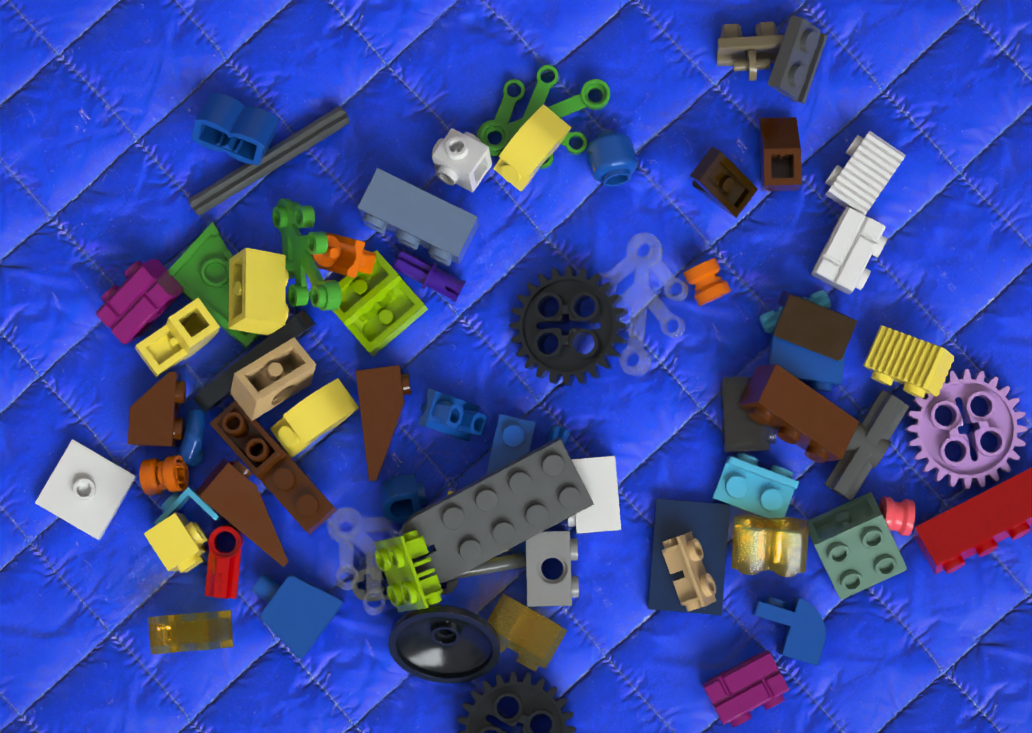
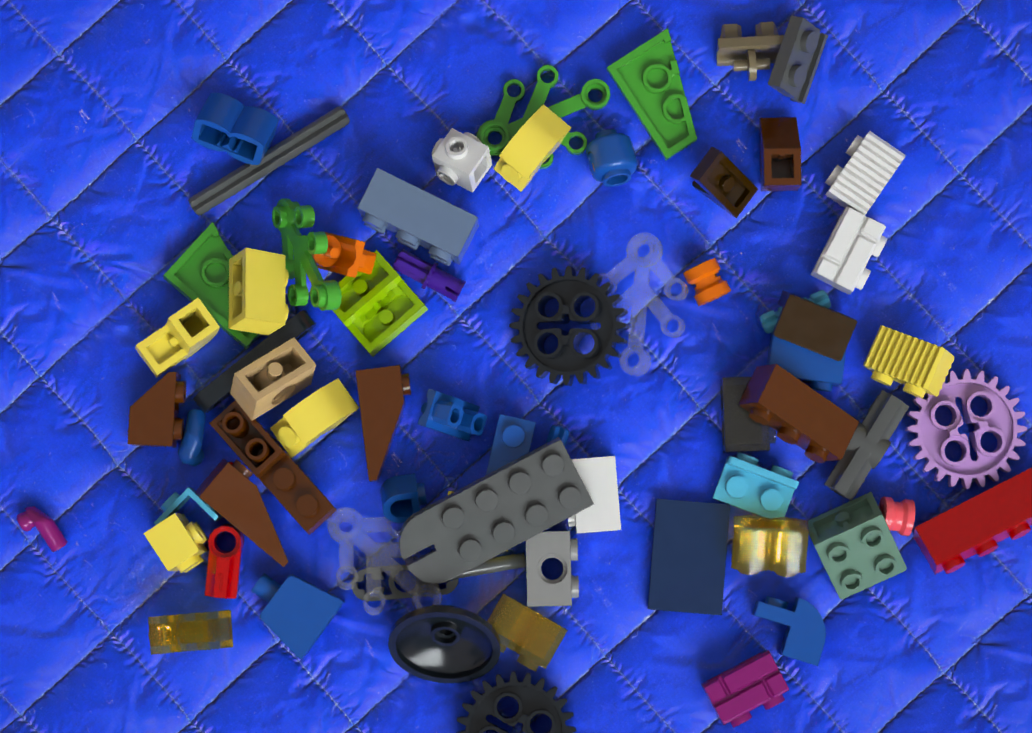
(45, 525): none -> magenta arm
(86, 489): white plate -> none
(139, 300): magenta brick -> none
(163, 475): orange wheel -> none
(405, 589): lime hinge -> none
(655, 93): none -> bright green wing
(687, 554): tan hinge -> none

